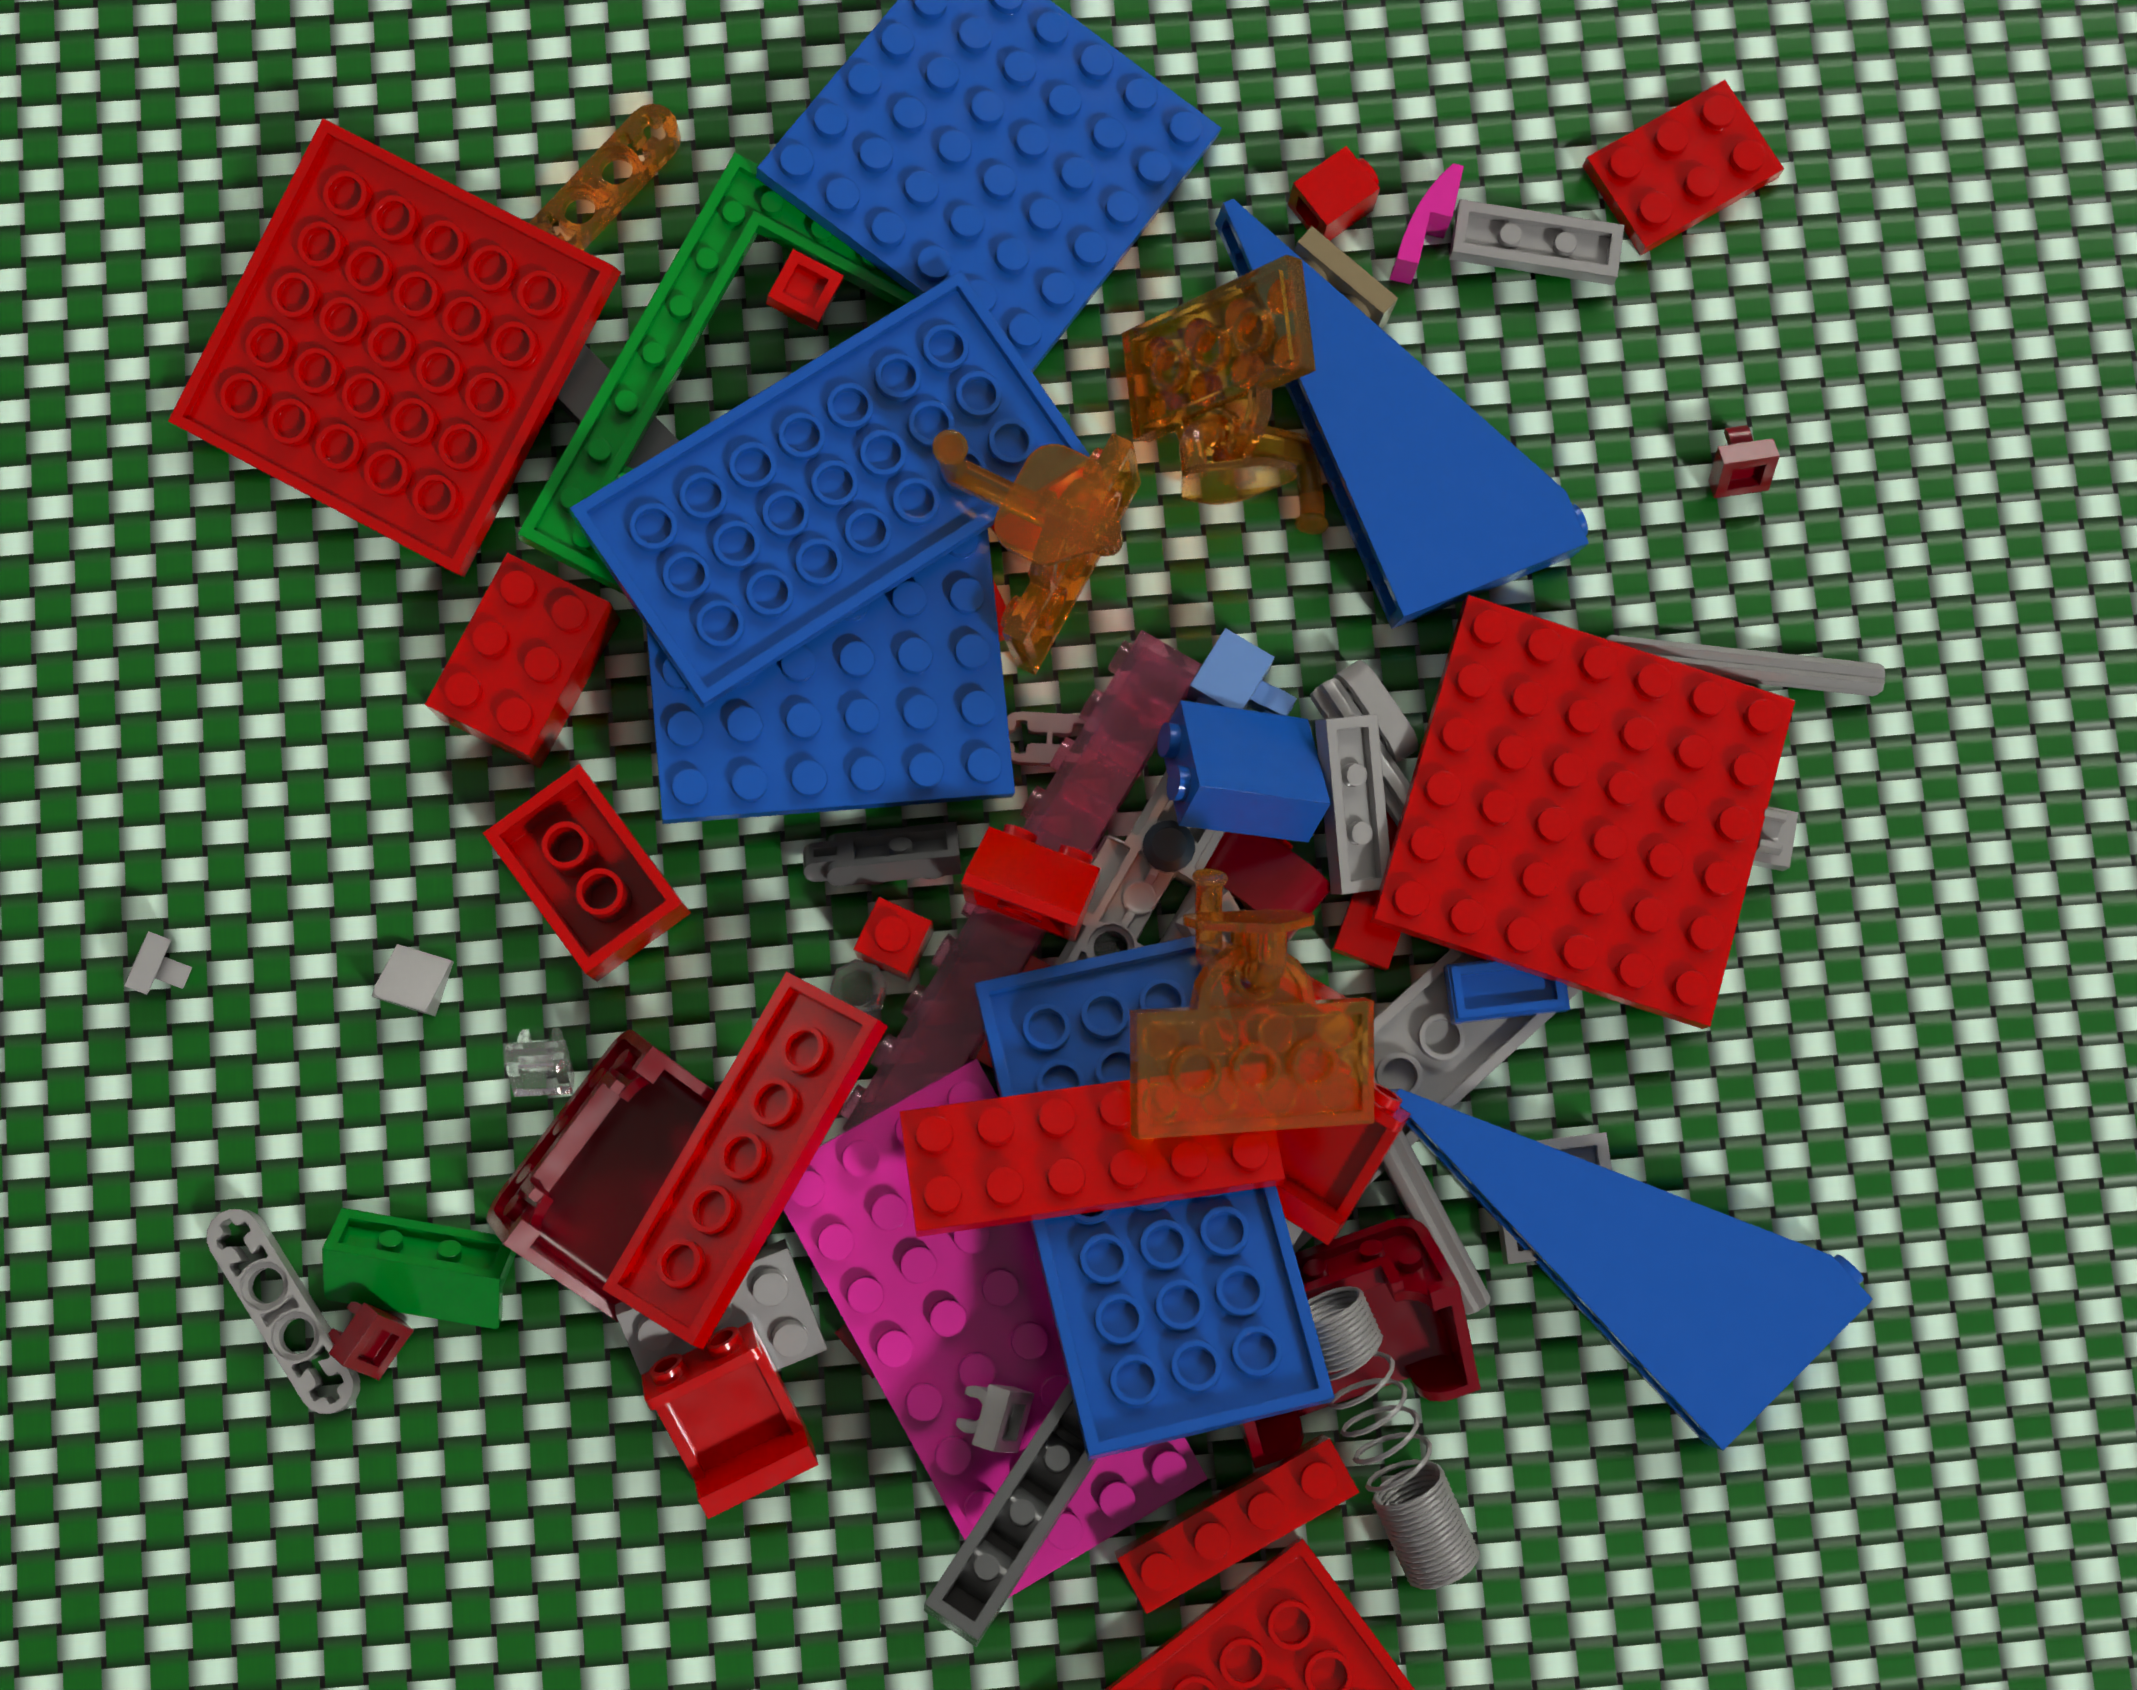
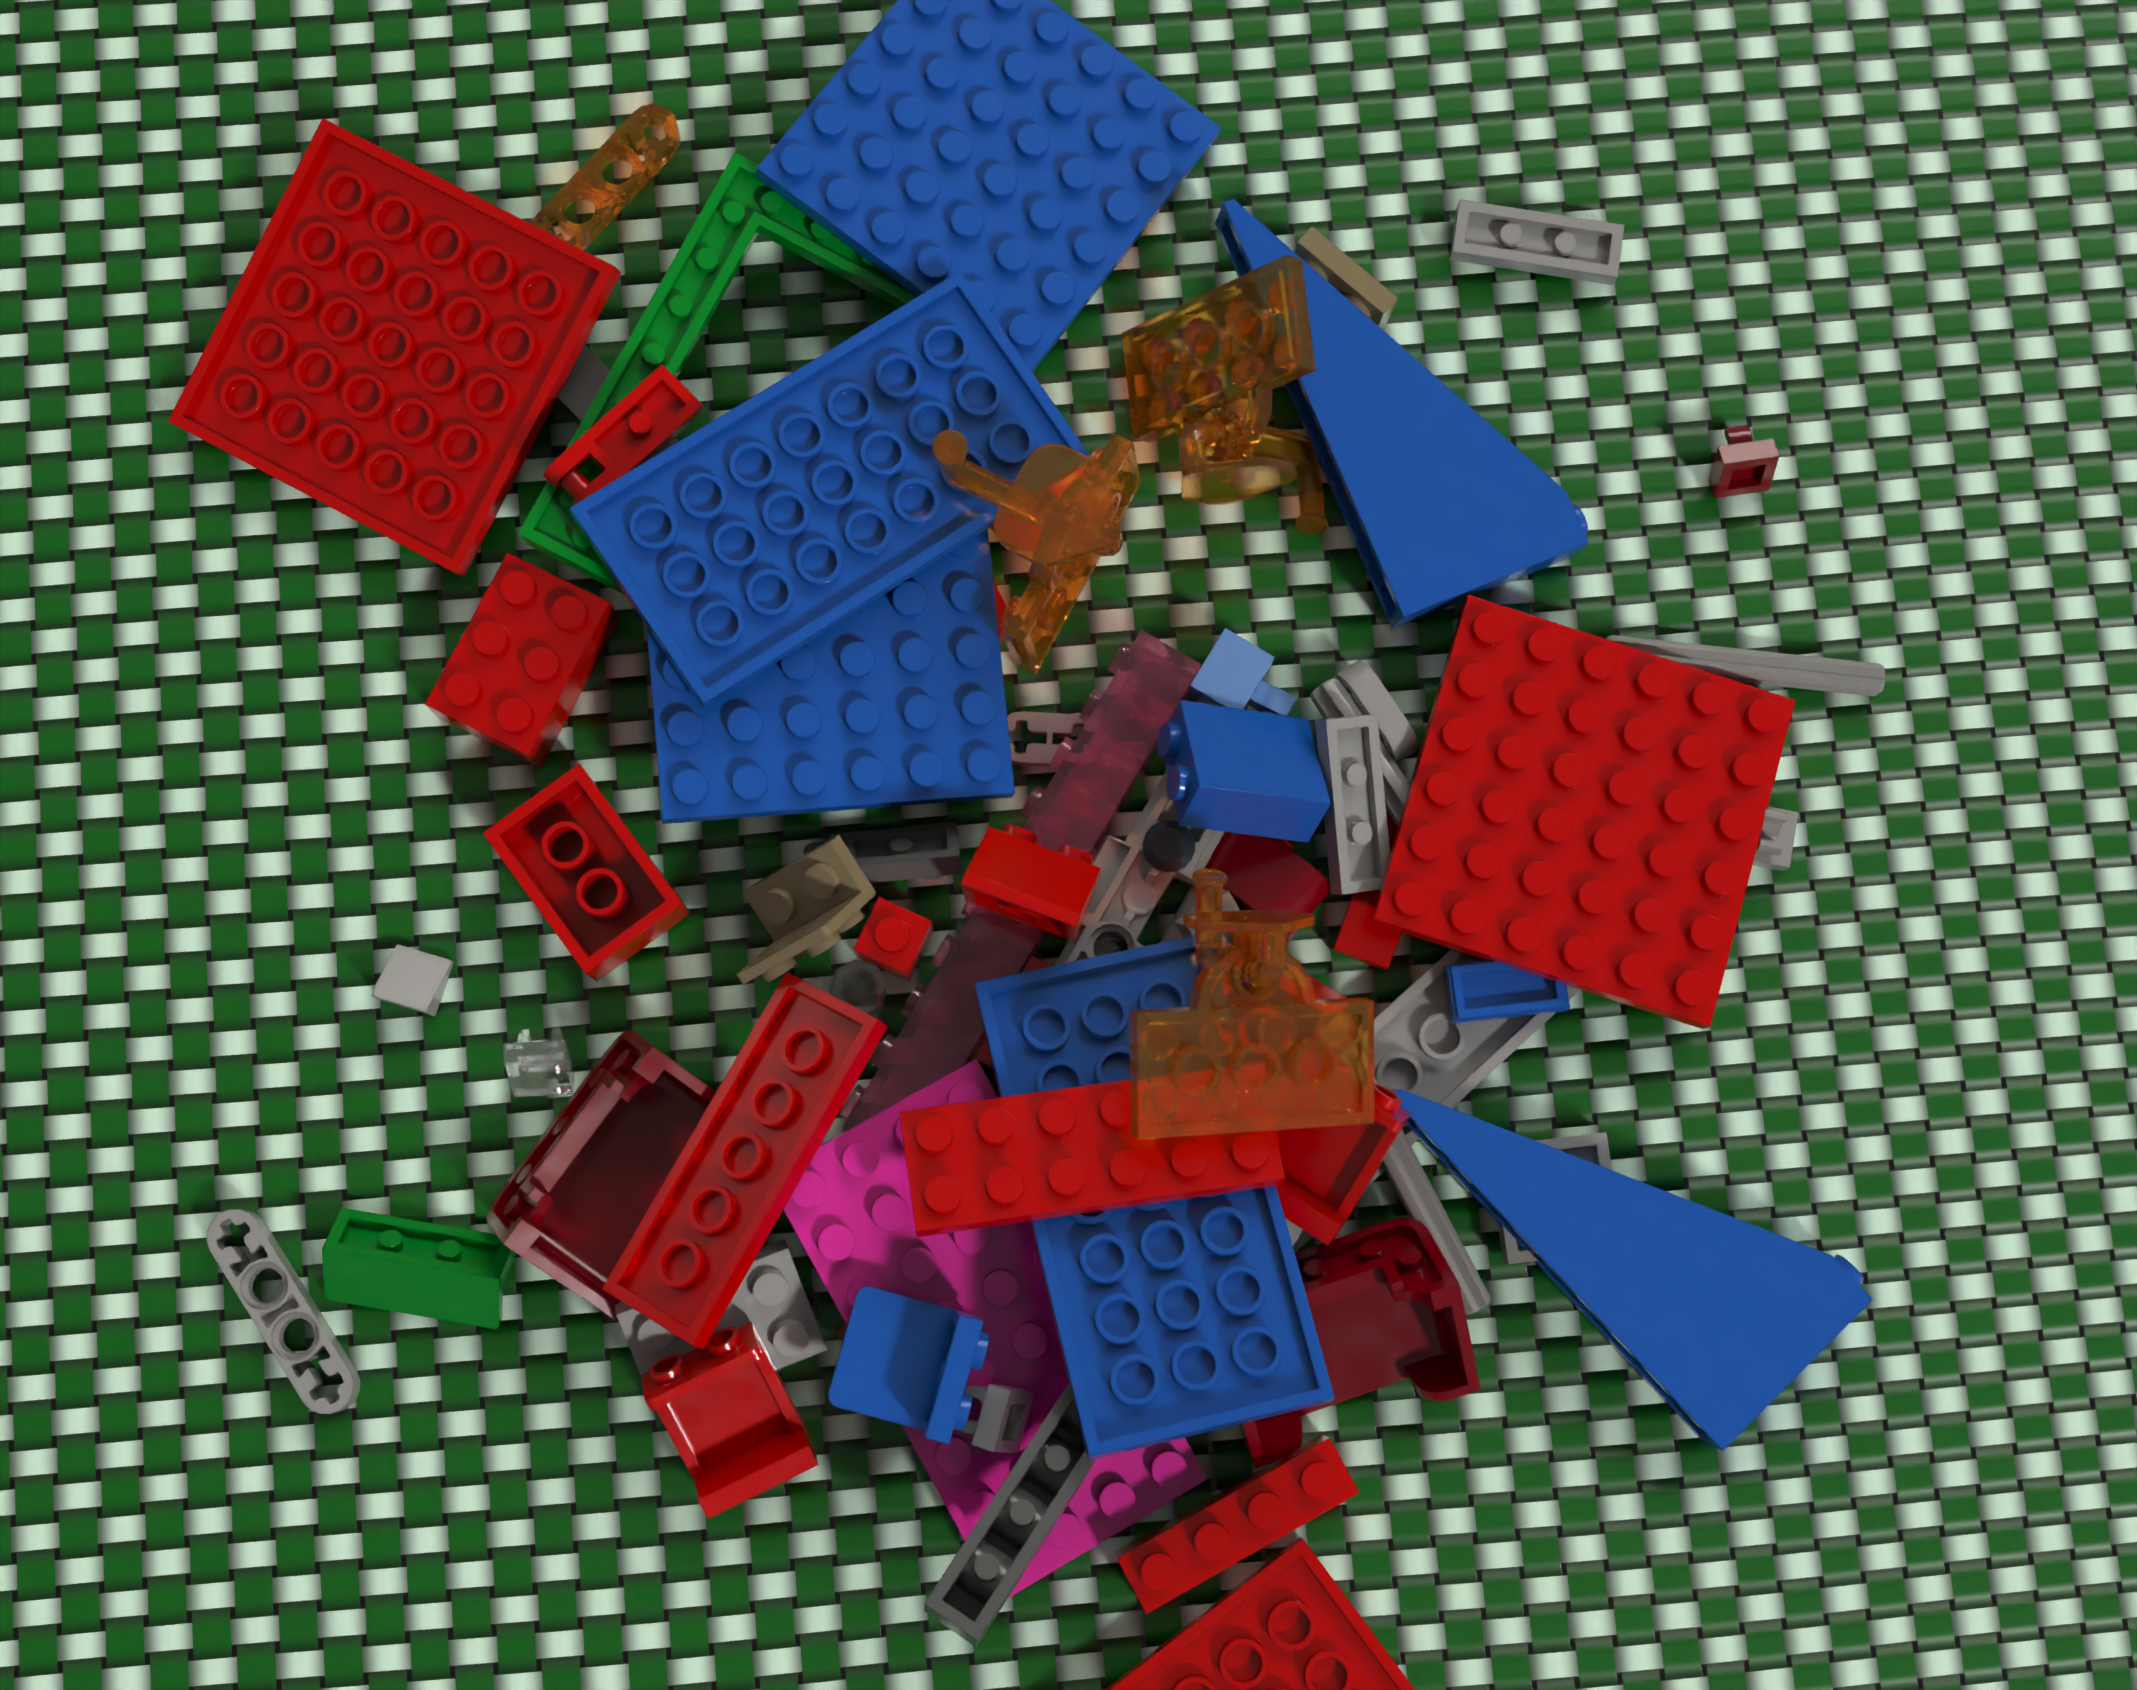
(152, 965): light grey tile -> none
(369, 1340): dark red tile -> none
(627, 434): none -> red plate
(804, 289): red tile -> none
(807, 907): none -> dark tan bracket
(908, 1362): none -> blue bracket
(1335, 193): red brick -> none
(1417, 1502): light grey piece -> none
(1431, 219): dark pink slope -> none
(1682, 167): red plate -> none

